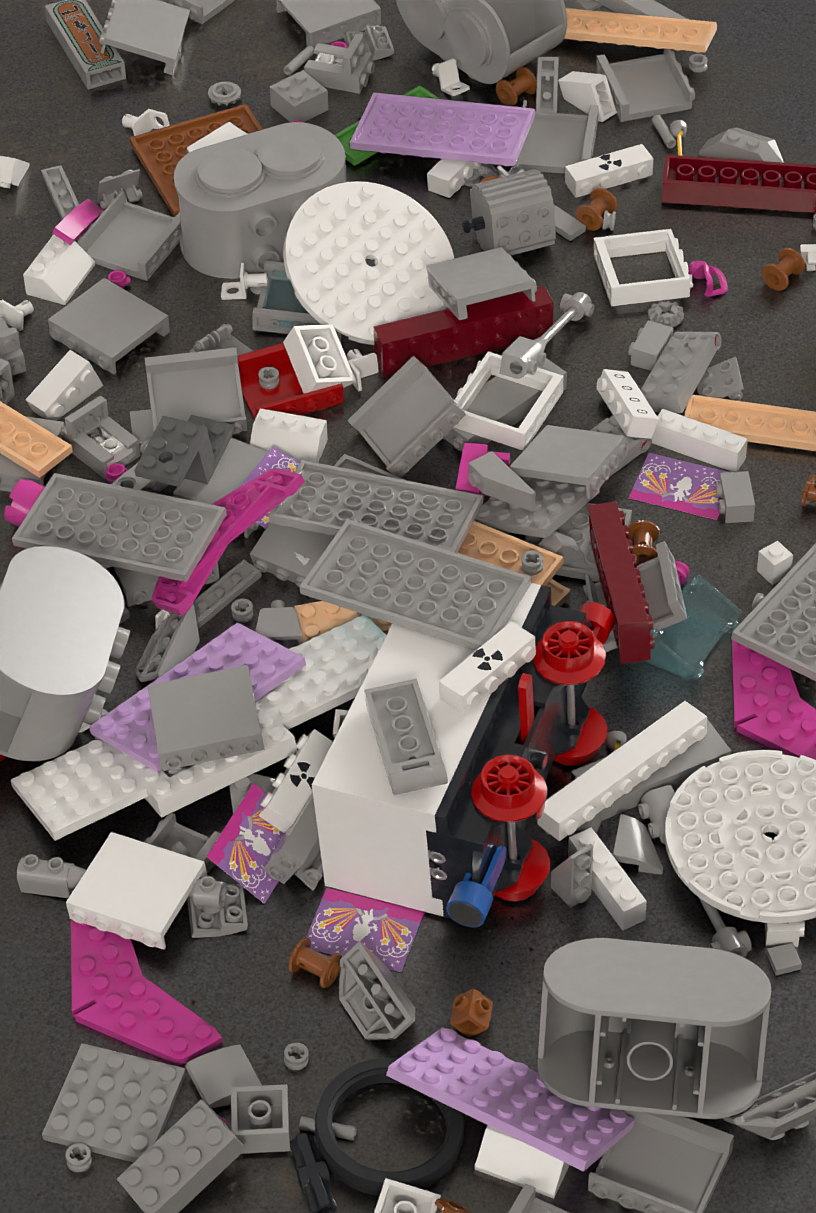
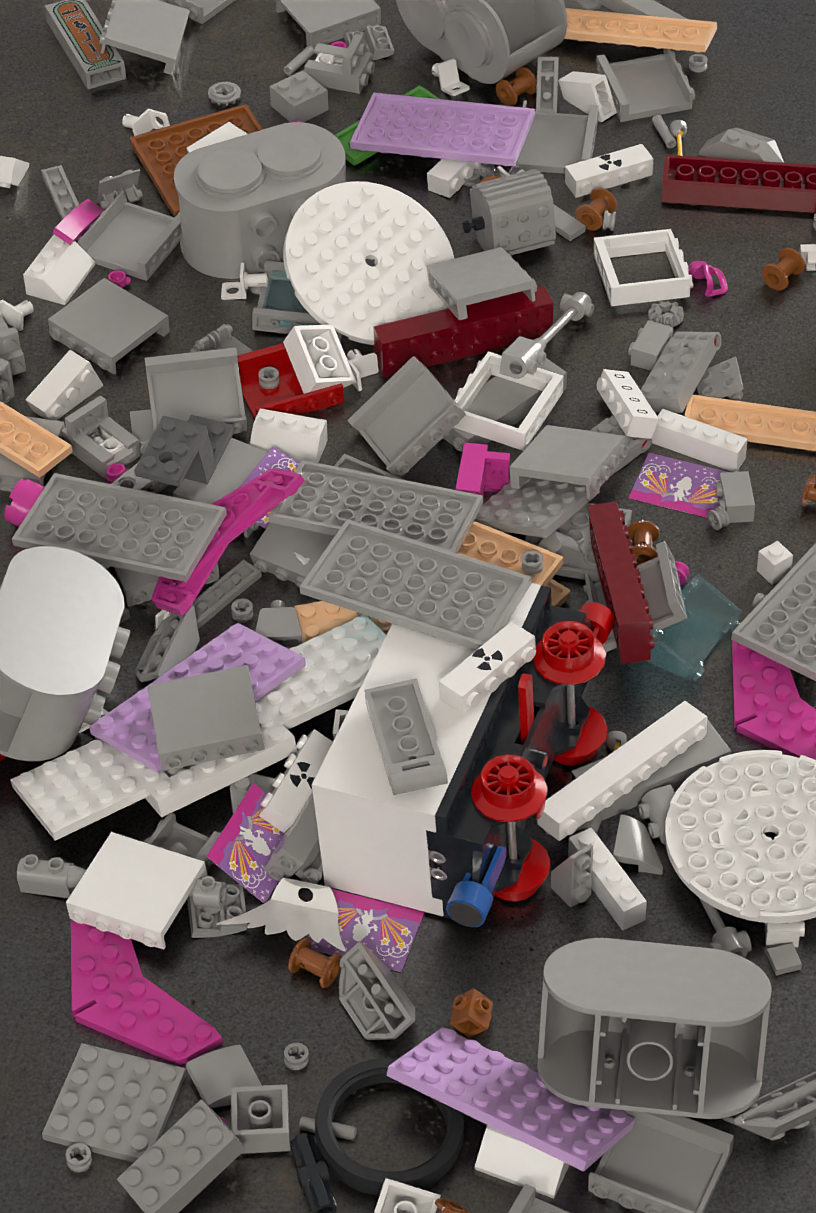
(298, 917): none -> white piece
(500, 482): light grey slope -> none
(718, 518): none -> light grey bush

